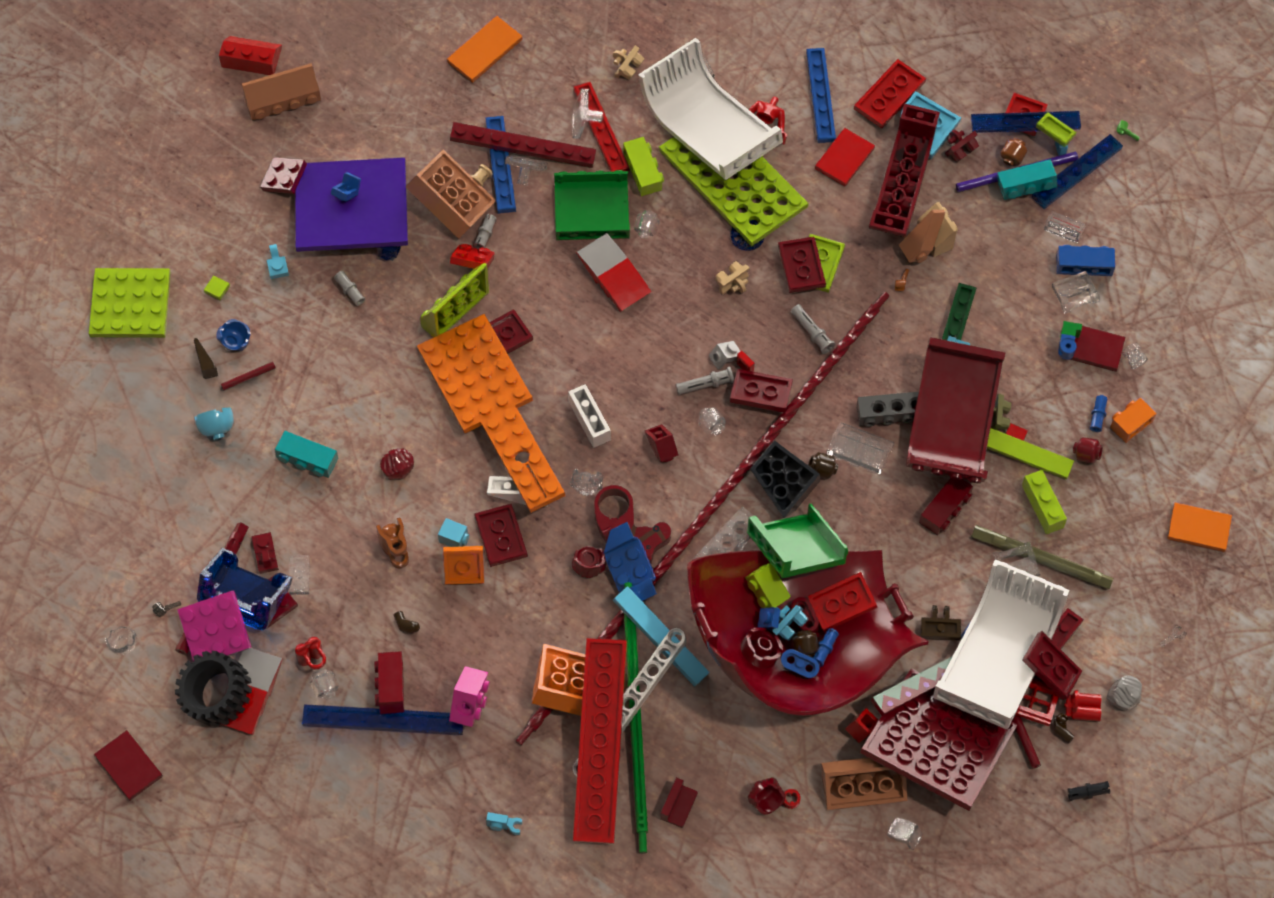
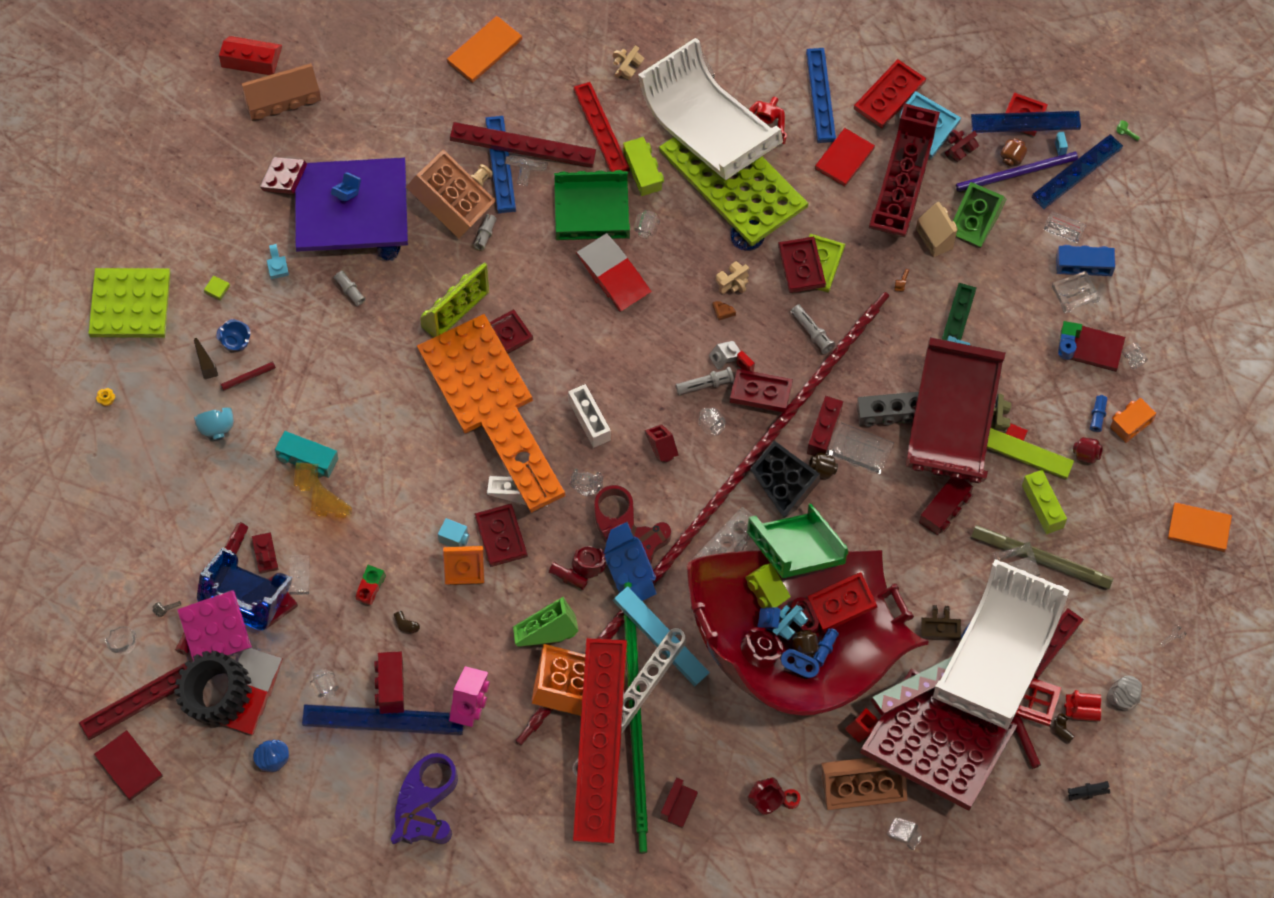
(105, 401): none -> yellow plate
(131, 703): none -> dark red tile
(271, 755): none -> blue hair
(311, 649): red piece -> none
(322, 499): none -> clear yellow arch
(370, 584): none -> leg
(393, 542): dark orange piece -> none
(397, 463): dark red hair -> none
(413, 809): none -> dark purple animal
(471, 257): red plate -> none
(499, 822): medium azure plate -> none
(547, 626): none -> bright green slope
(568, 575): none -> dark red pin
(582, 115): clear tile -> none
(723, 310): none -> dark orange tile
(825, 425): none -> dark red brick
(923, 237): nougat slope -> none
(978, 213): none -> bright green slope
(1027, 179): teal brick -> none
(1052, 665): dark red tile -> none
(1056, 129): lime tile -> none

